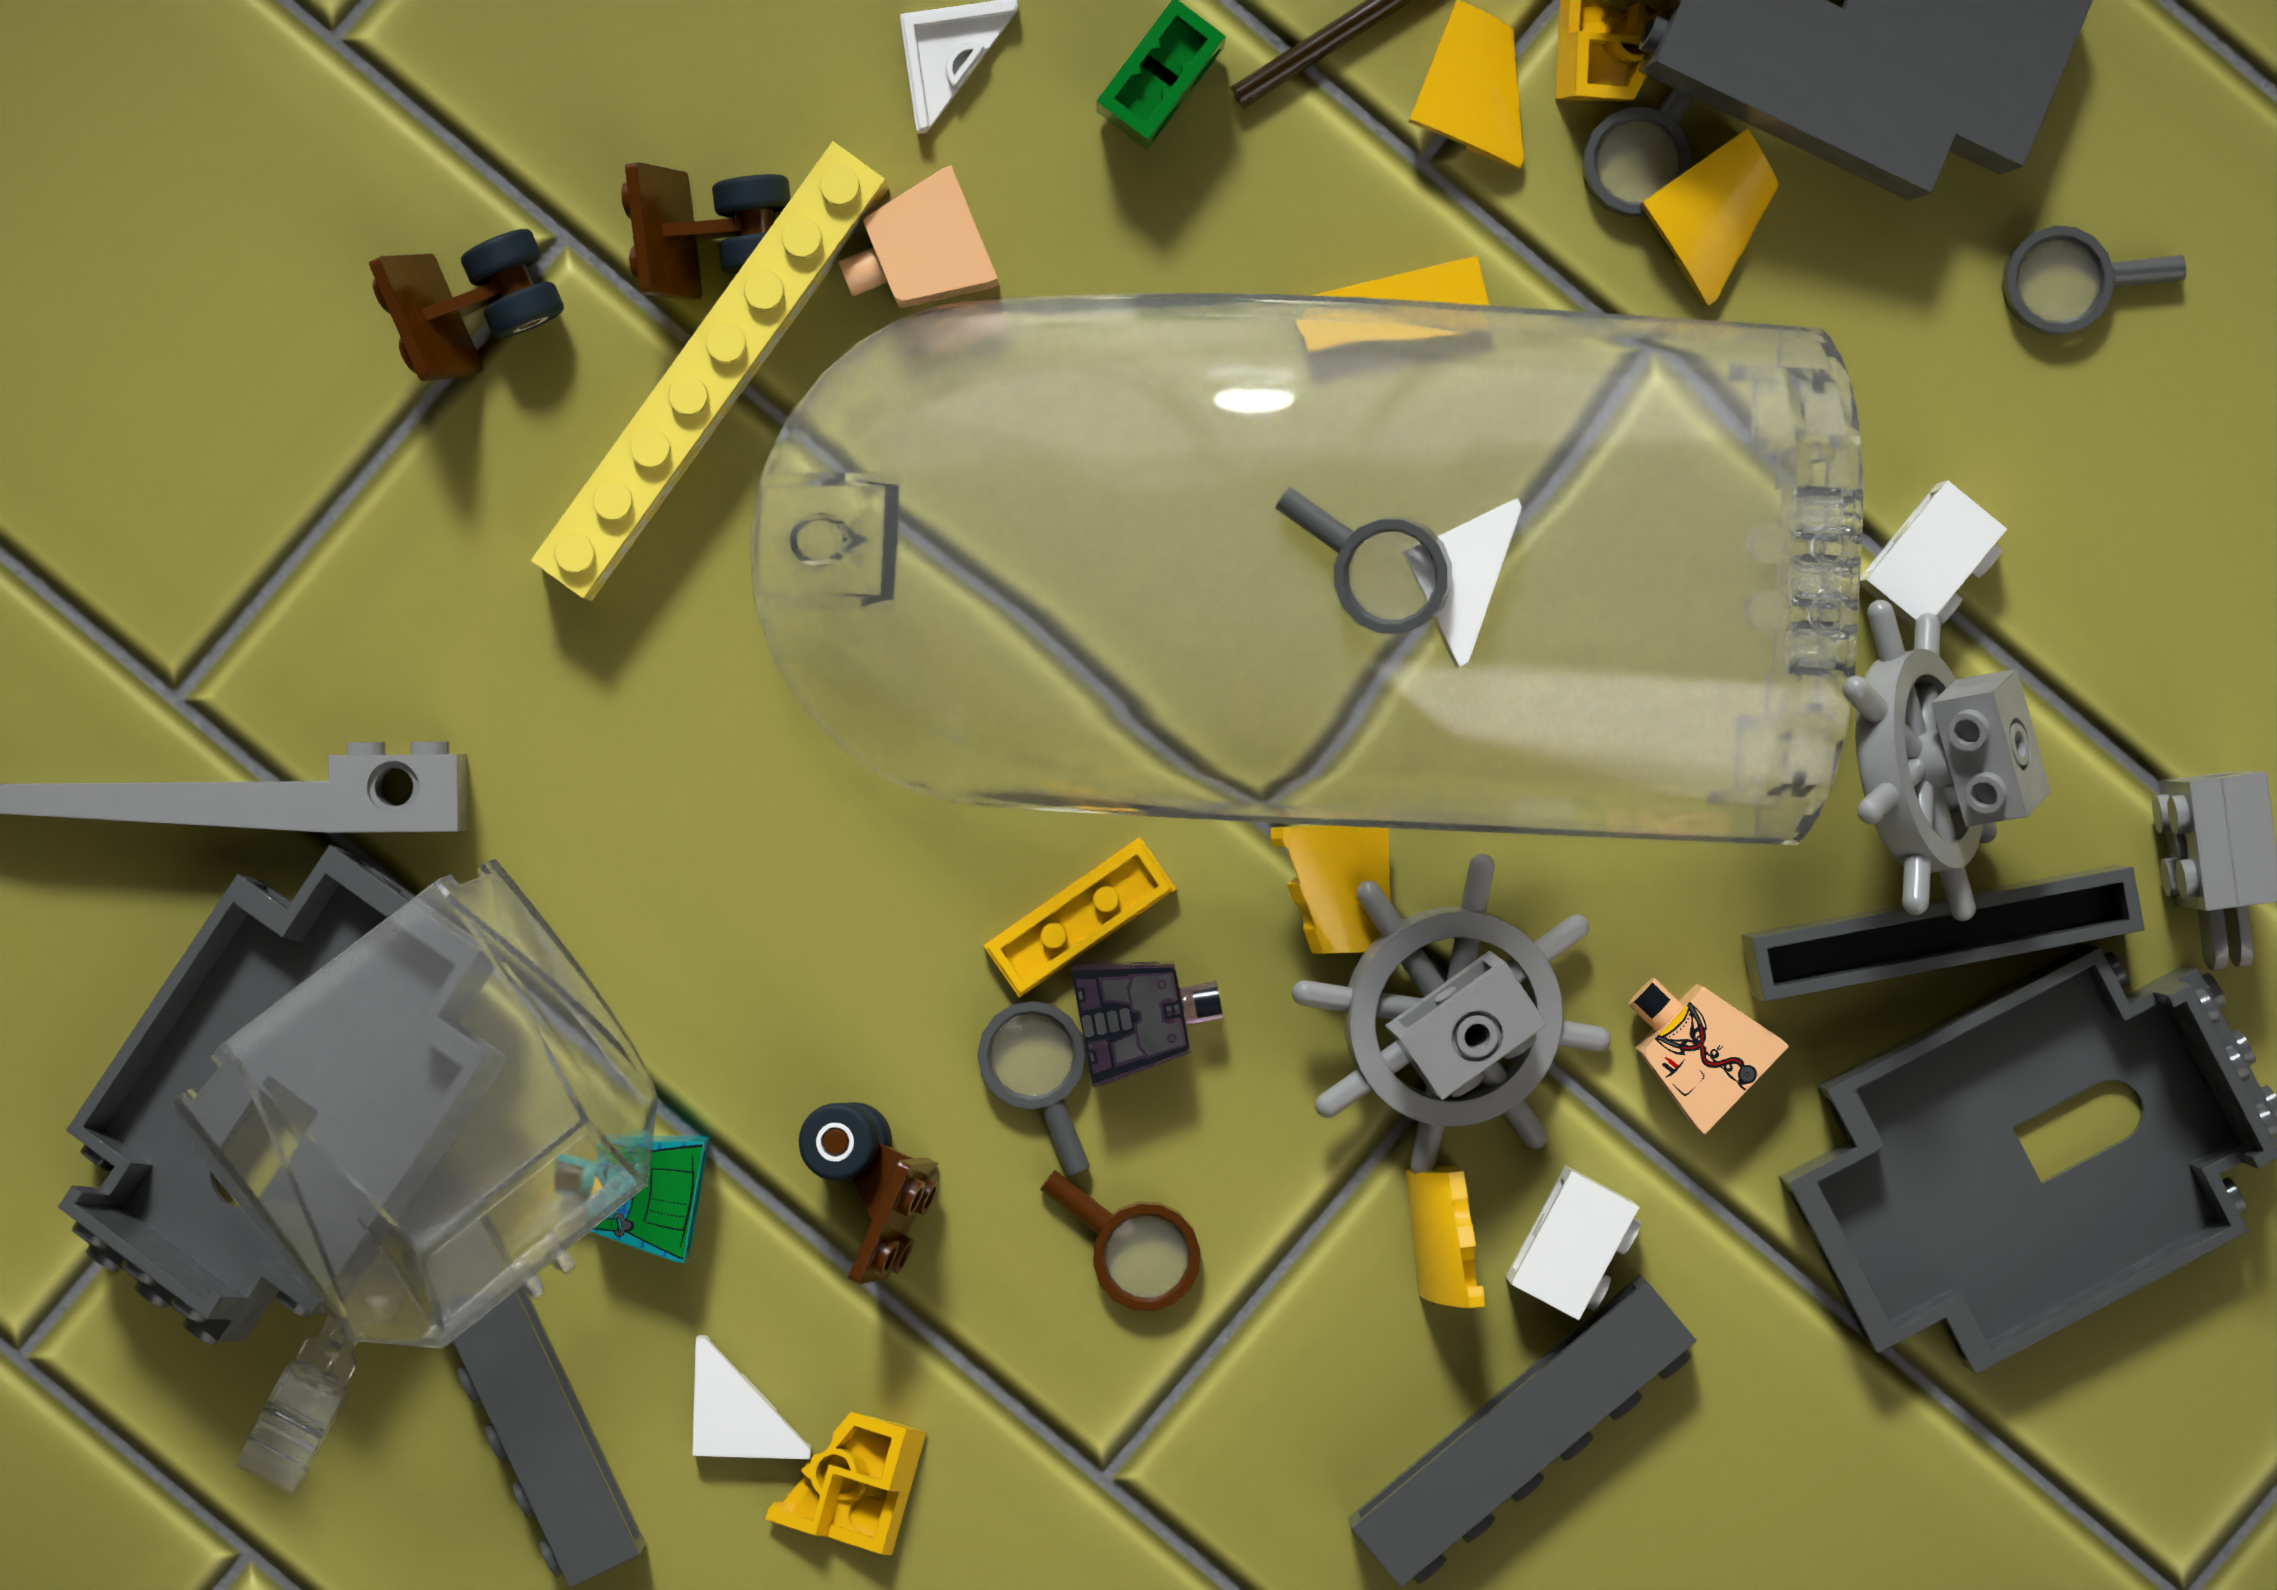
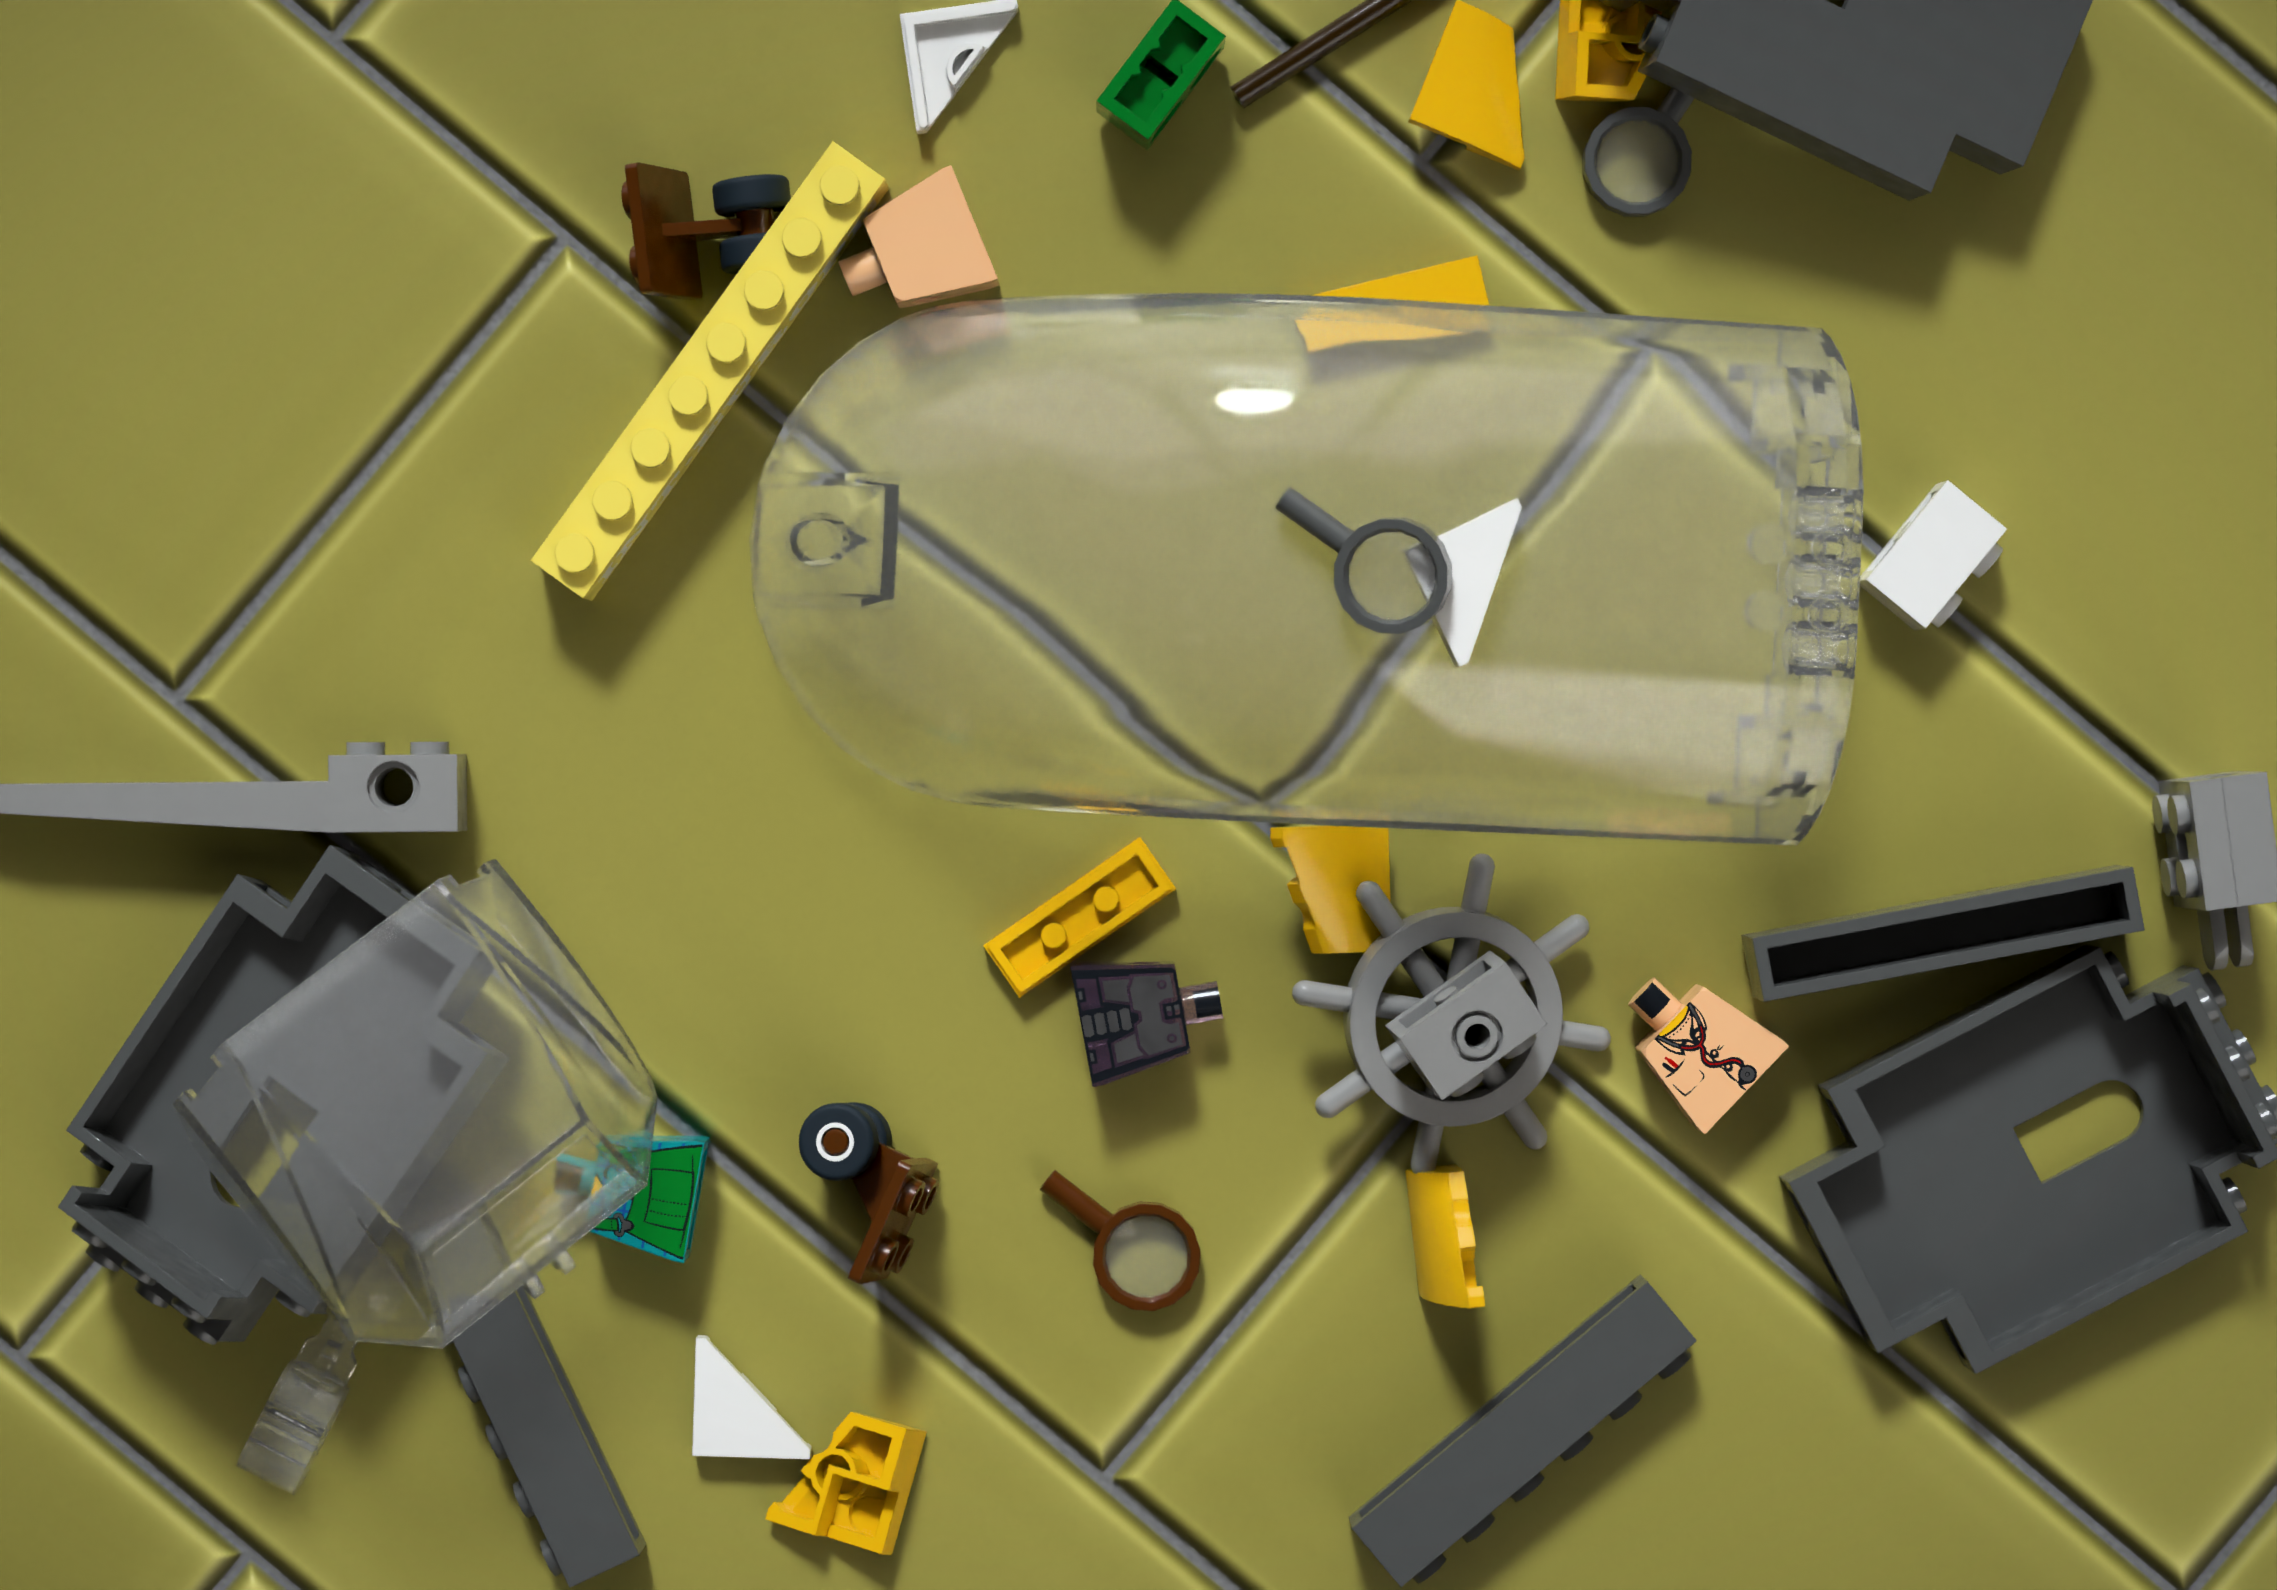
(430, 318): reddish brown plate -> none
(1034, 1060): piece -> none
(1574, 1244): white brick -> none
(1713, 212): yellow slope -> none
(1939, 758): light grey piece -> none
(2065, 279): piece -> none

